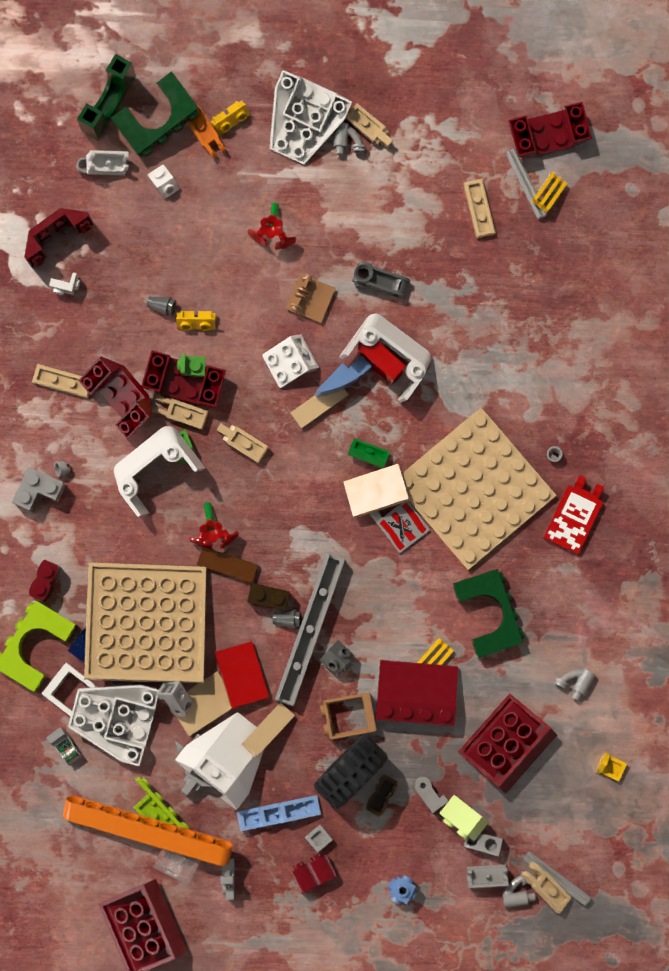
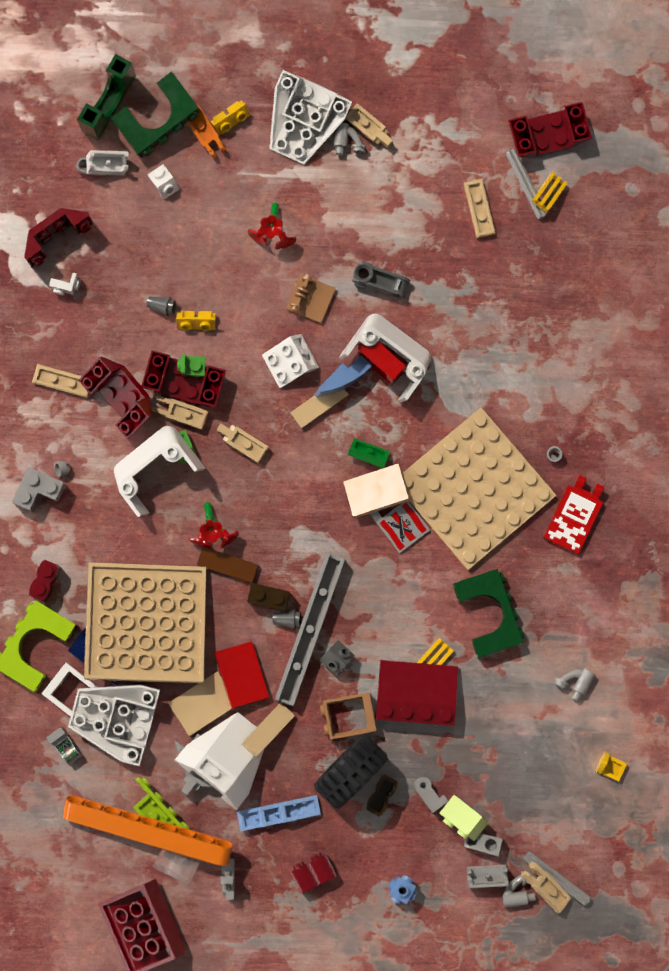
(175, 697): light grey leg -> none
(318, 838): light grey plate -> none
(507, 743): dark red slope -> none

